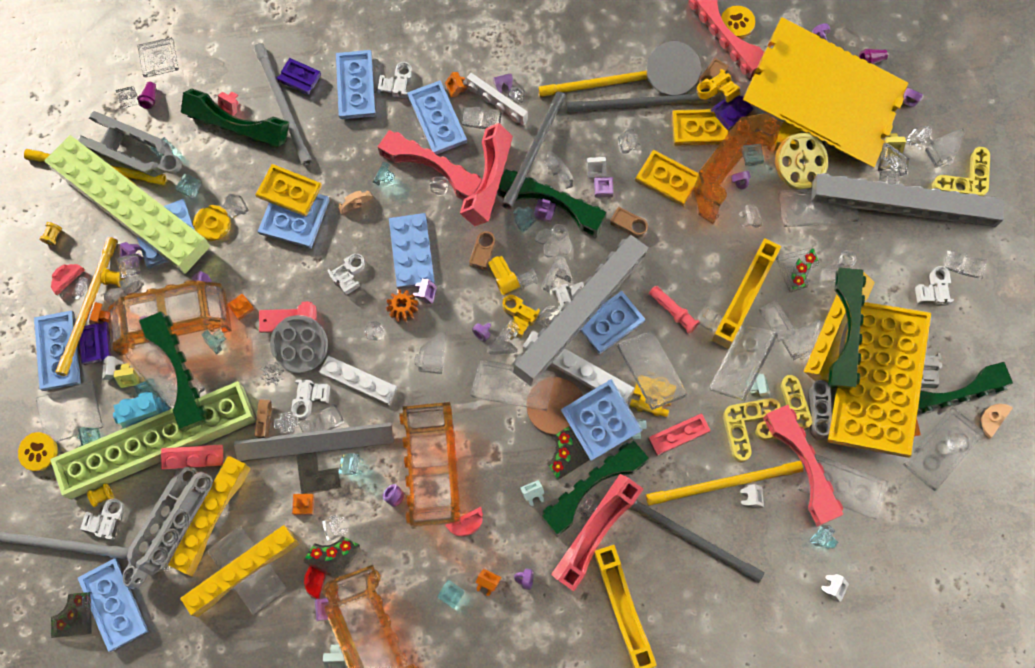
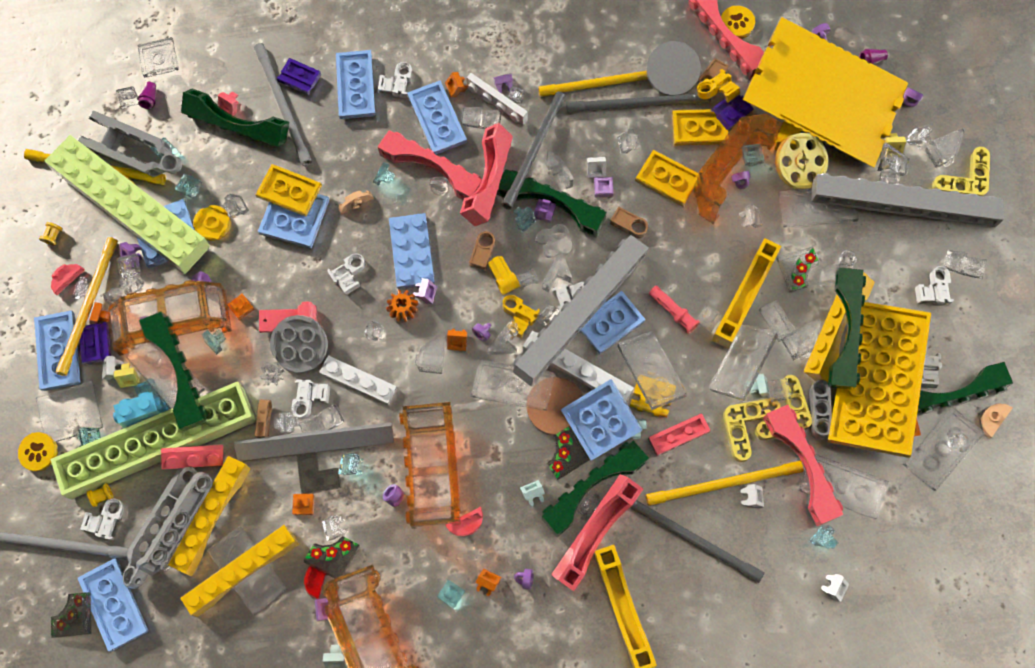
(111, 277): yellow bush -> none
(457, 340): none -> orange tile
(778, 390): none -> clear tile

